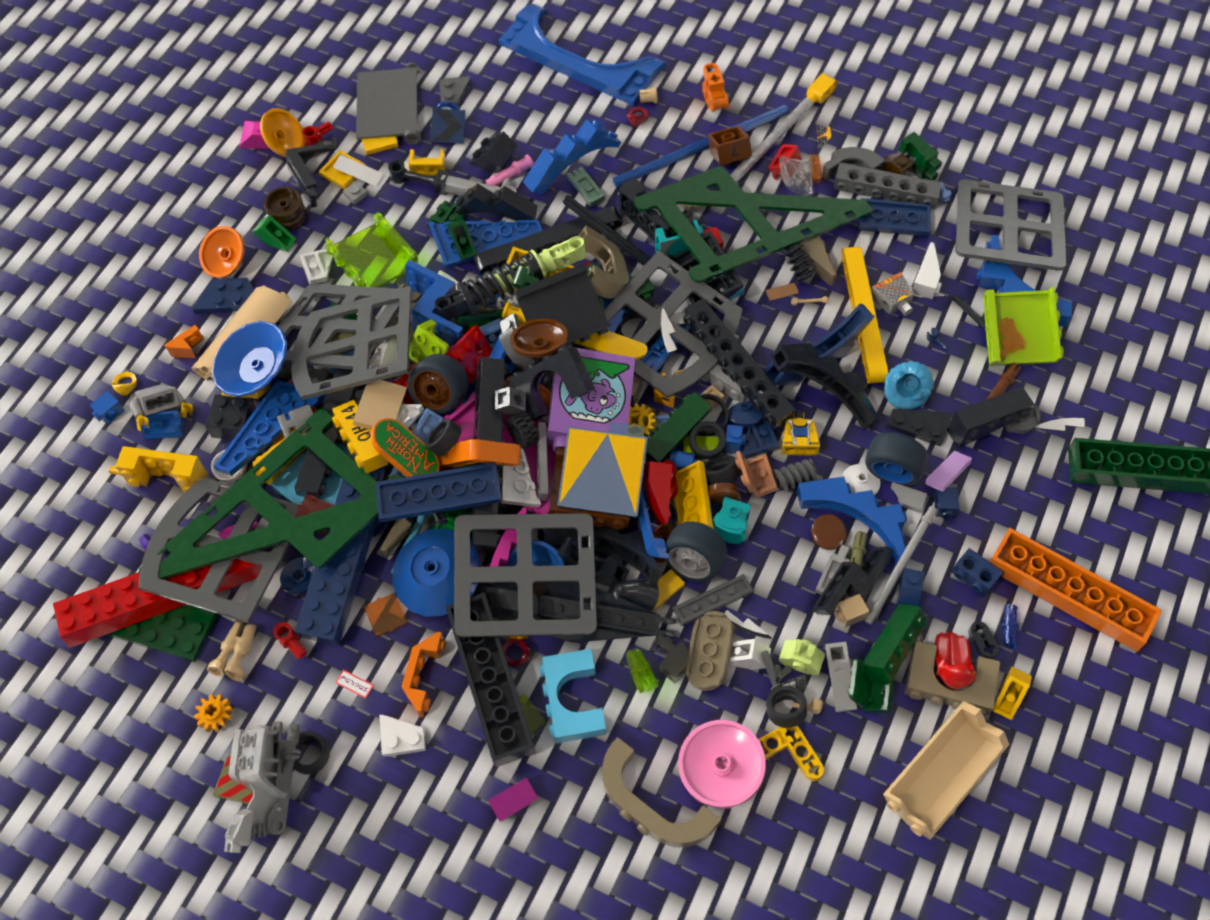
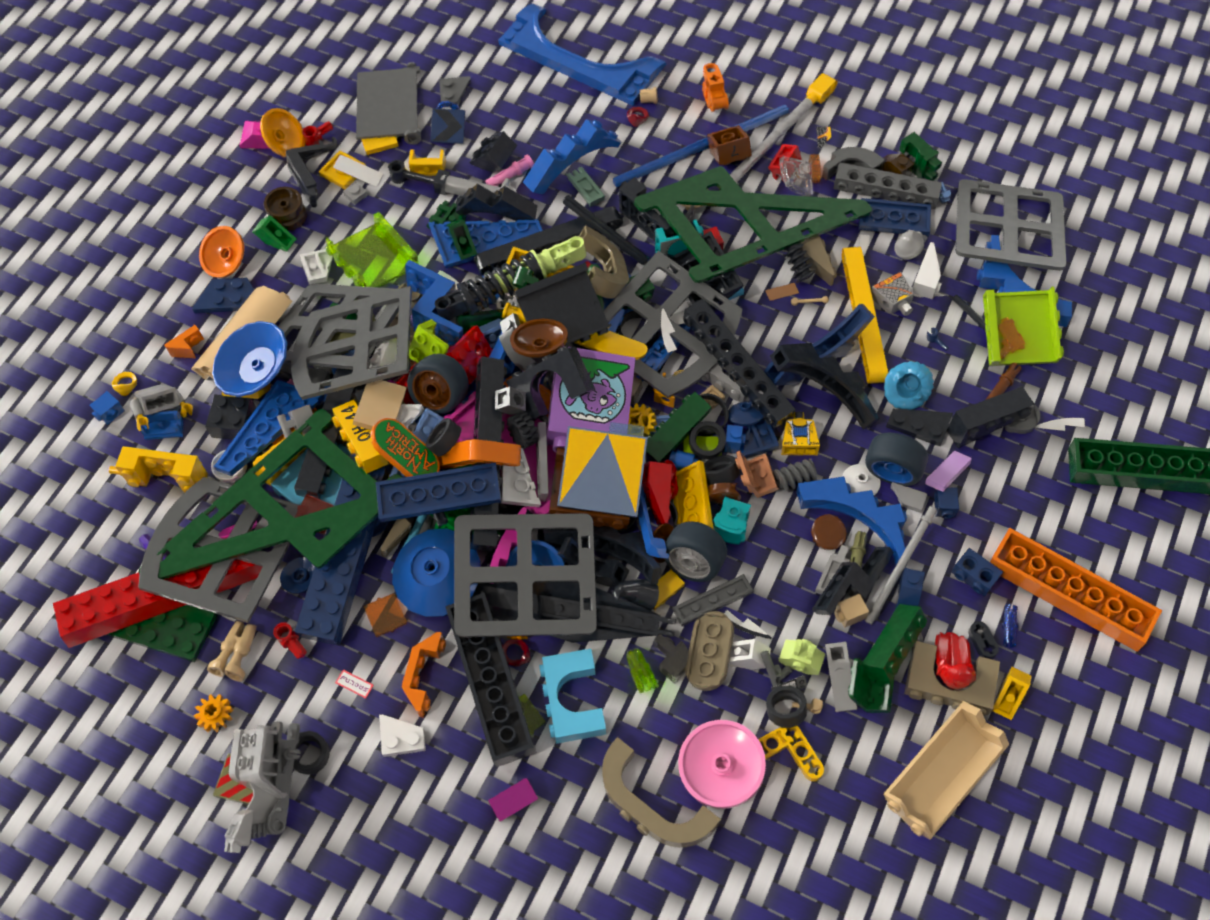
(910, 244): none -> light grey hat

